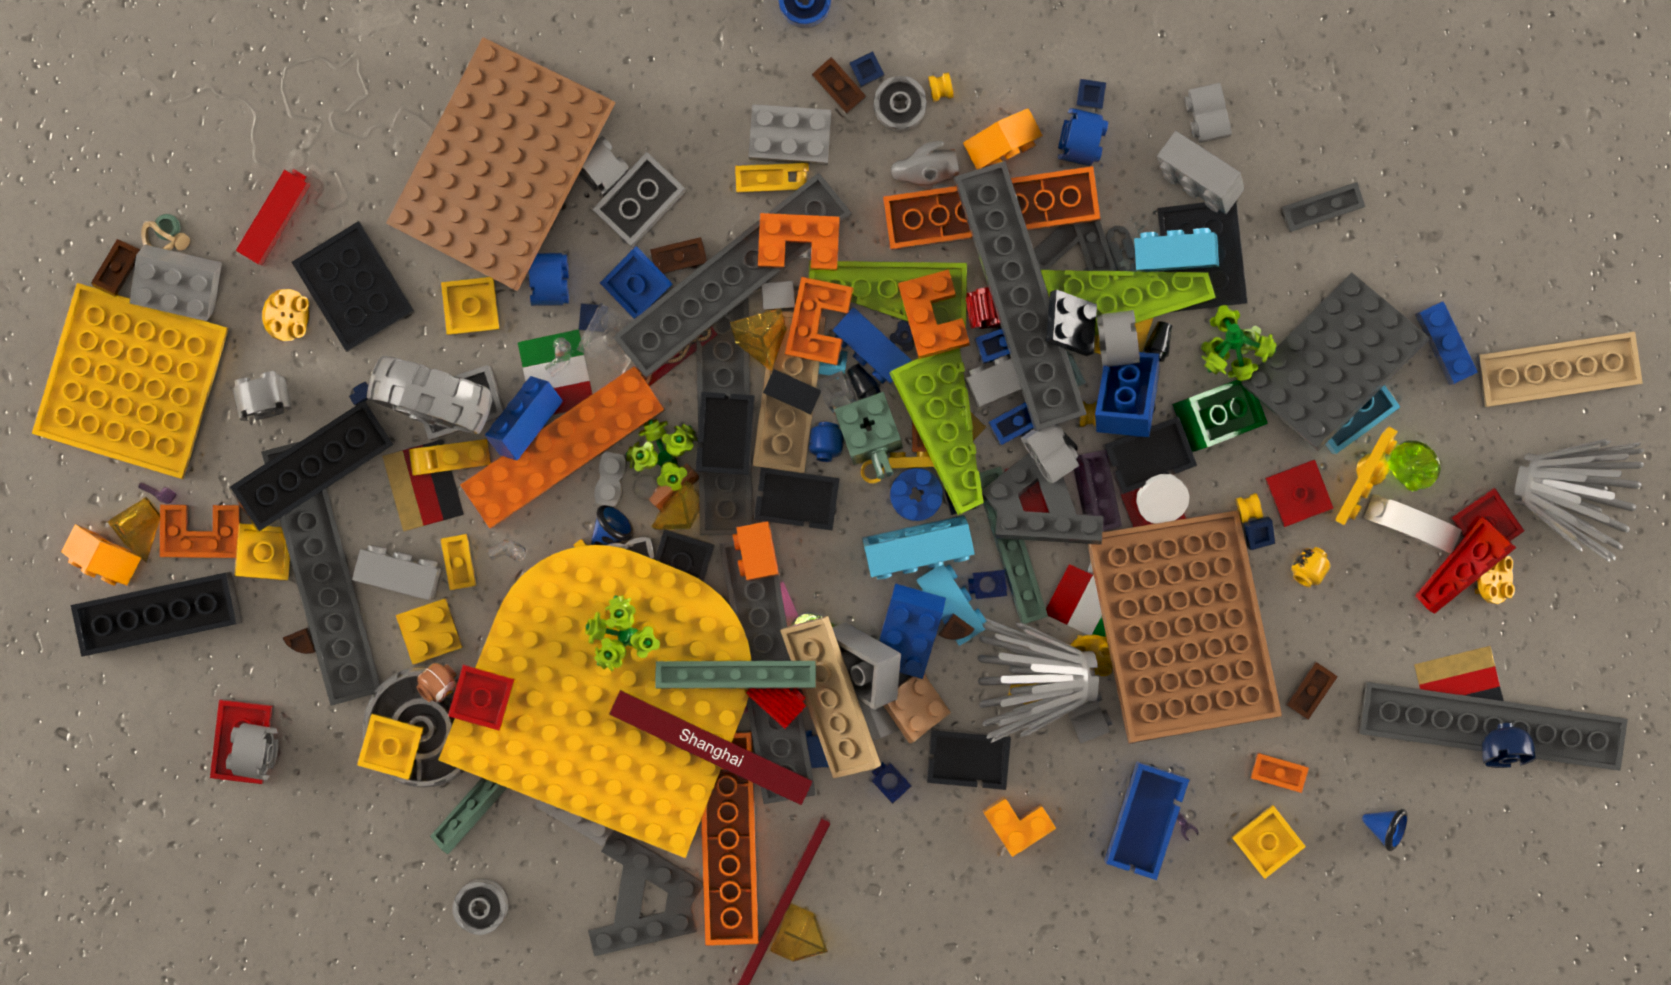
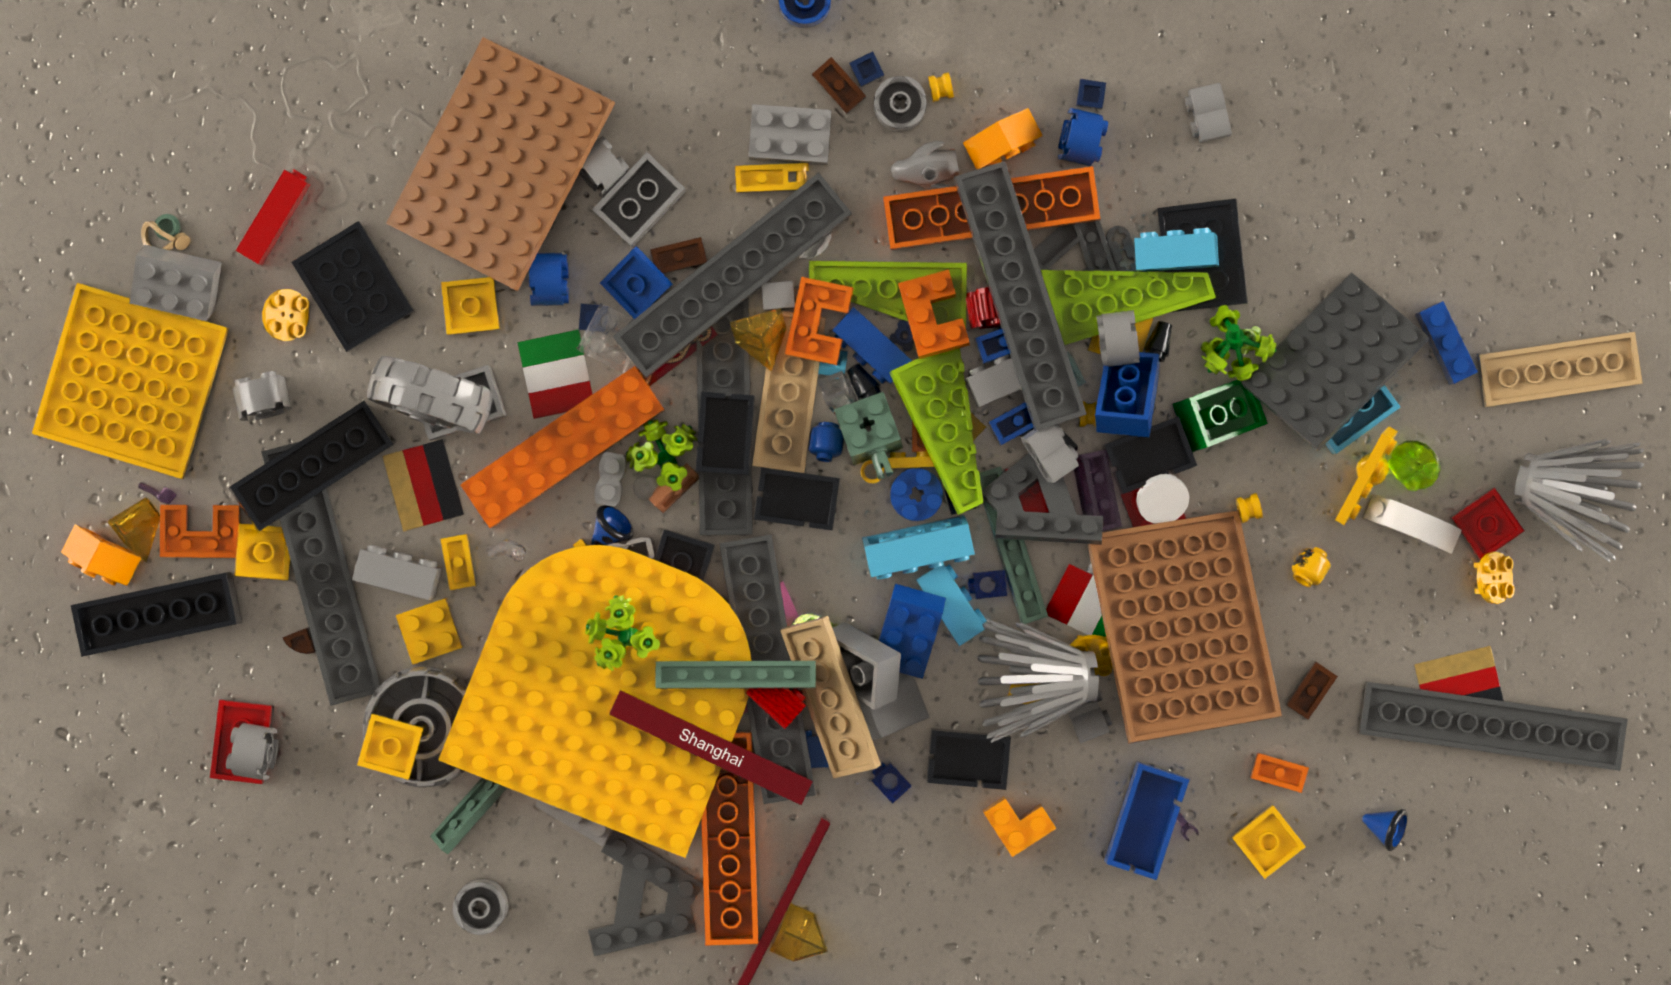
(115, 268): reddish brown plate -> none
(360, 393): dark blue plate -> none
(436, 682): nougat head -> none
(449, 457): yellow plate -> none
(481, 697): red plate -> none
(523, 418): blue brick -> none
(562, 356): clear arm -> none
(679, 510): clear yellow slope -> none
(756, 551): orange brick -> none
(783, 228): orange plate -> none
(792, 391): black tile -> none
(916, 708): light nougat plate -> none
(955, 628): reddish brown tile -> none
(1071, 323): black plate -> none
(1200, 173): light grey brick -> none
(1259, 533): dark blue plate -> none
(1299, 493): red plate -> none
(1323, 207): dark grey plate -> none
(1468, 562): red wing -> none
(1507, 746): dark blue cylinder -> none

